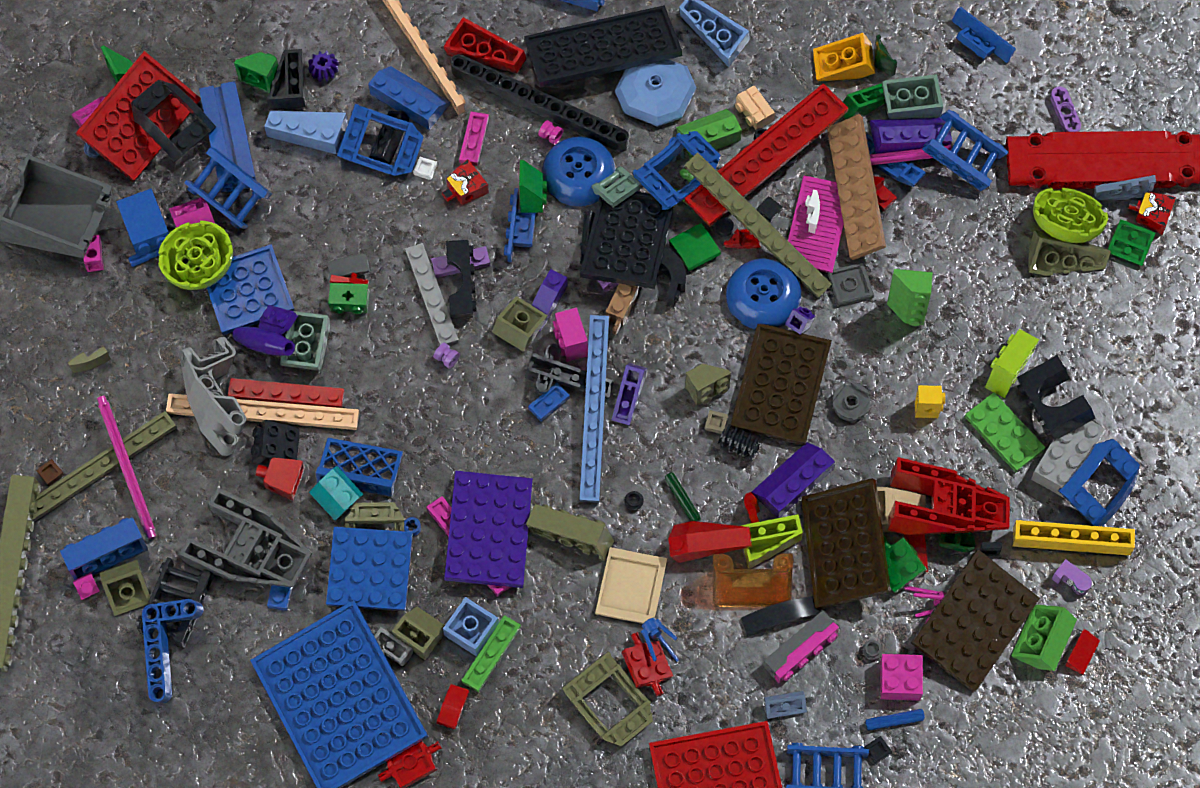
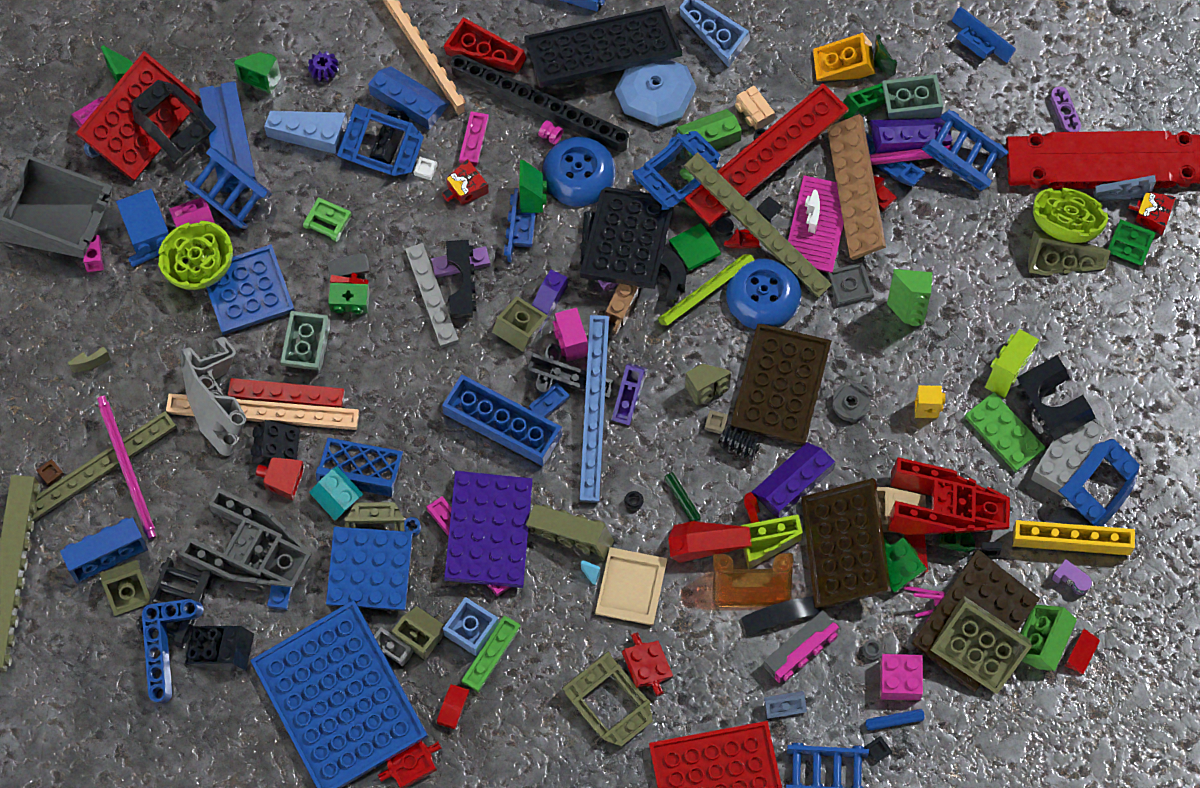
(86, 586): dark pink plate -> none
(220, 647): none -> black slope
(268, 335): dark purple plate -> none
(289, 83): black wedge -> none
(330, 214): none -> bright green plate
(446, 355): medium lavender wheel -> none
(502, 420): none -> blue brick
(591, 571): none -> medium azure slope
(620, 189): sand green plate -> none
(652, 629): blue plant -> none
(704, 290): none -> lime tile
(802, 316): dark purple brick -> none
(981, 645): none -> olive slope

